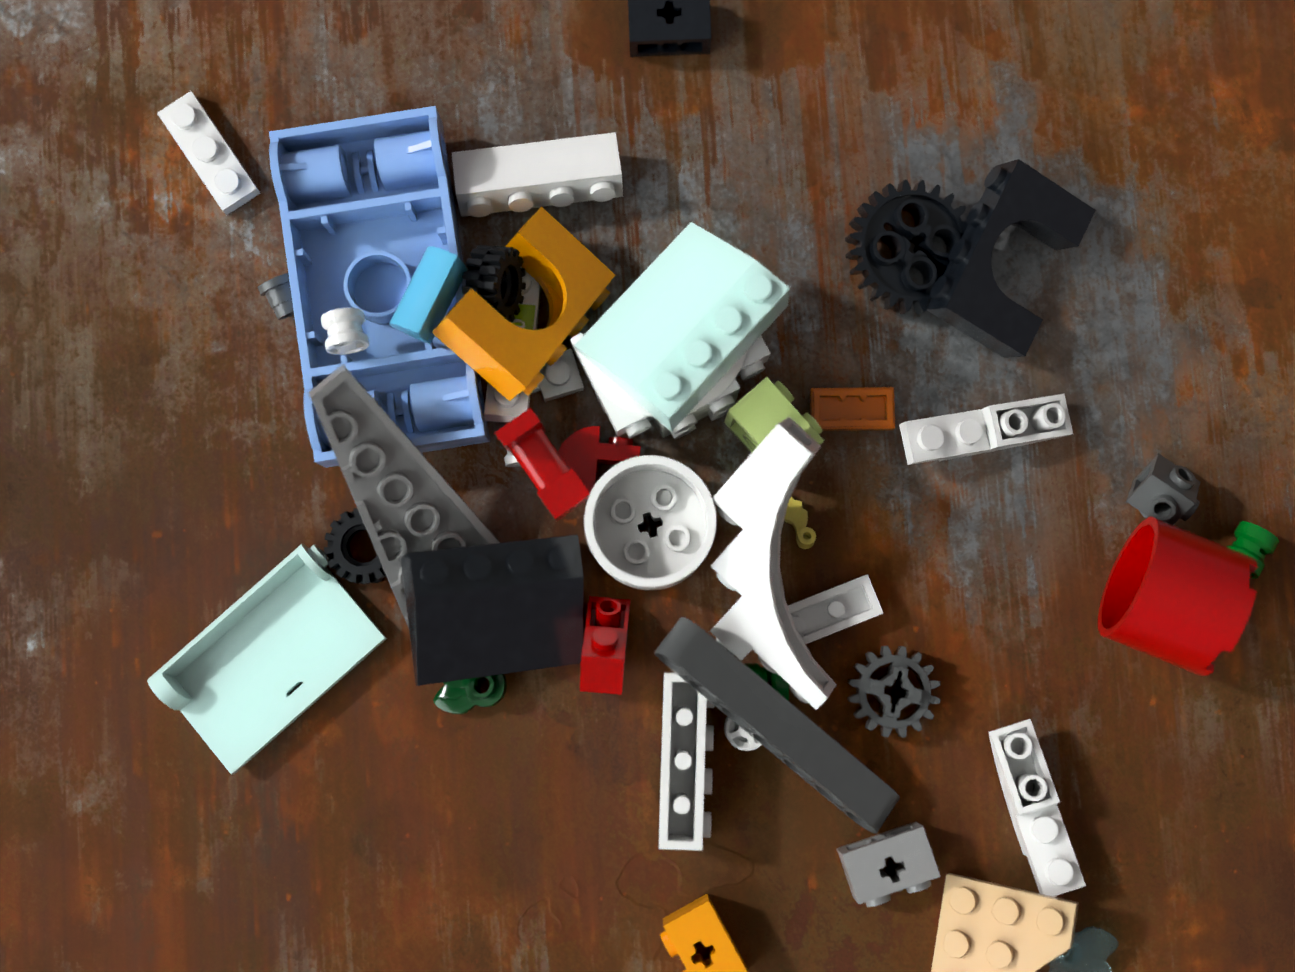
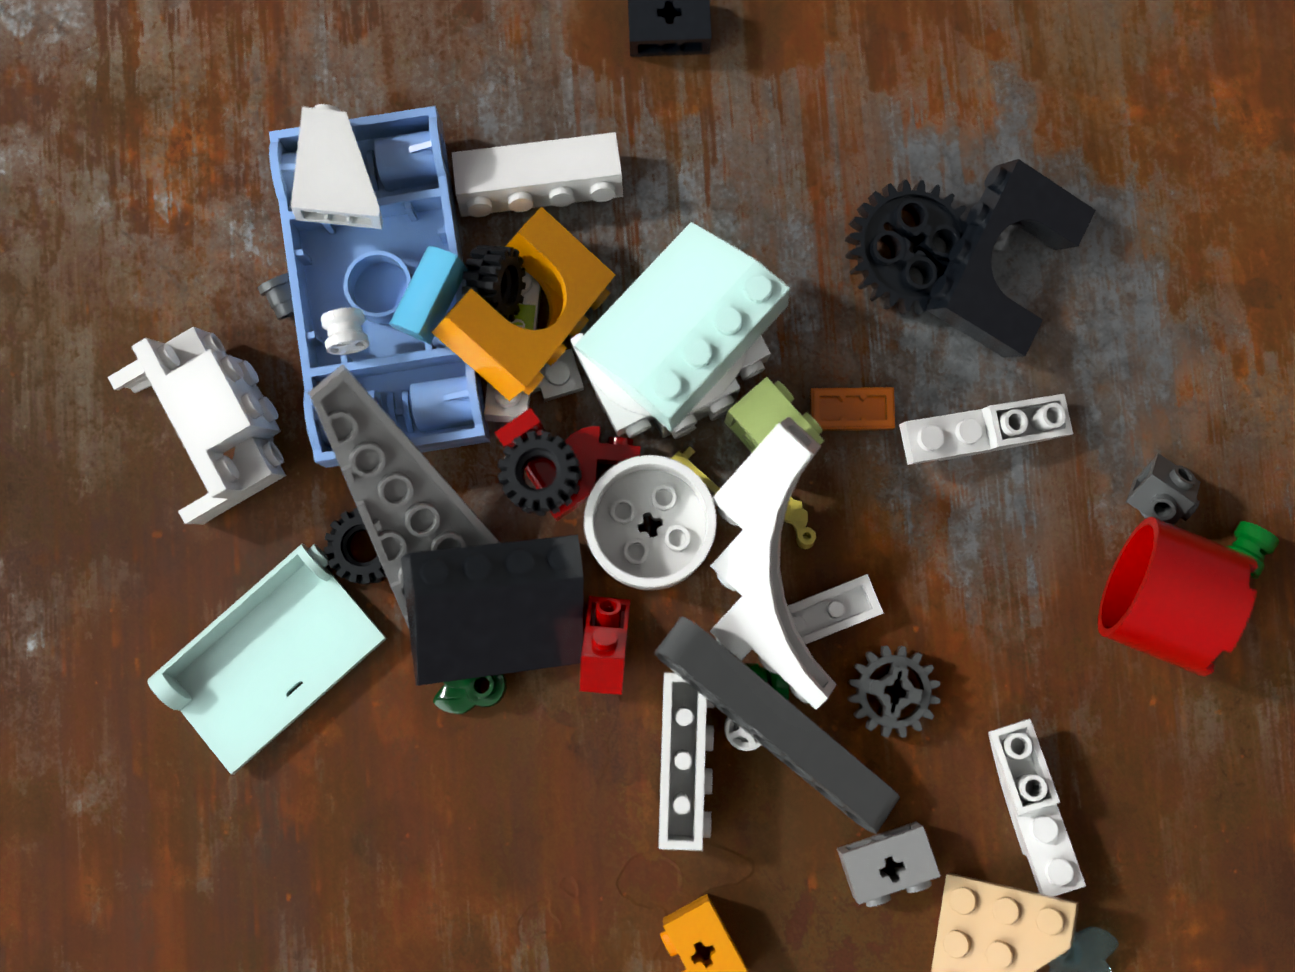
(208, 153): white plate -> none
(213, 409): none -> white piece
(331, 174): none -> white slope
(521, 455): none -> black tyre
(684, 459): none -> light yellow piece

